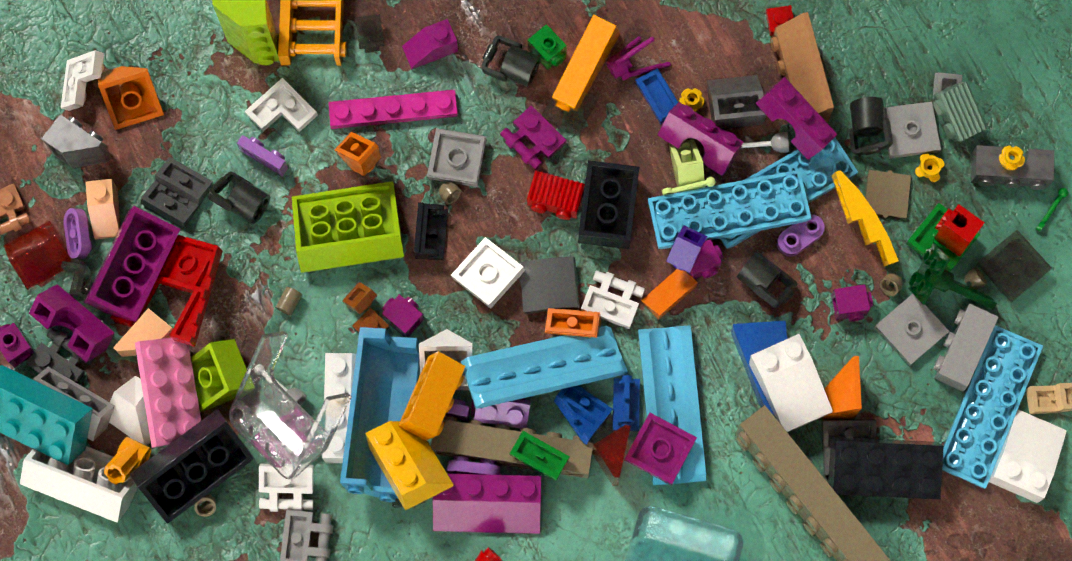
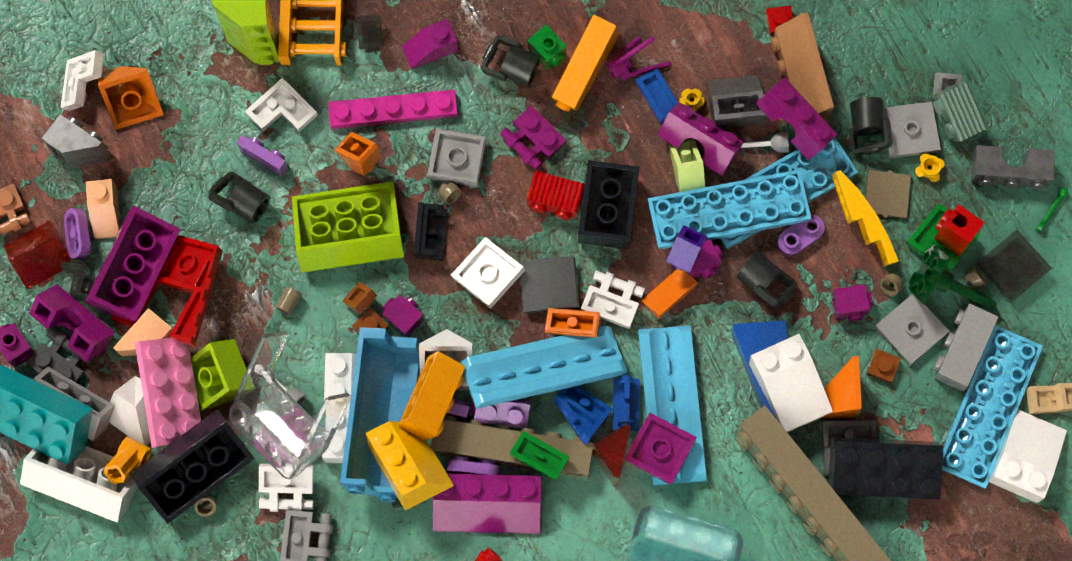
(176, 192): dark grey slope -> none
(710, 181): yellowish green hinge -> none
(883, 366): none -> dark orange plate
(1008, 163): yellow plate -> none

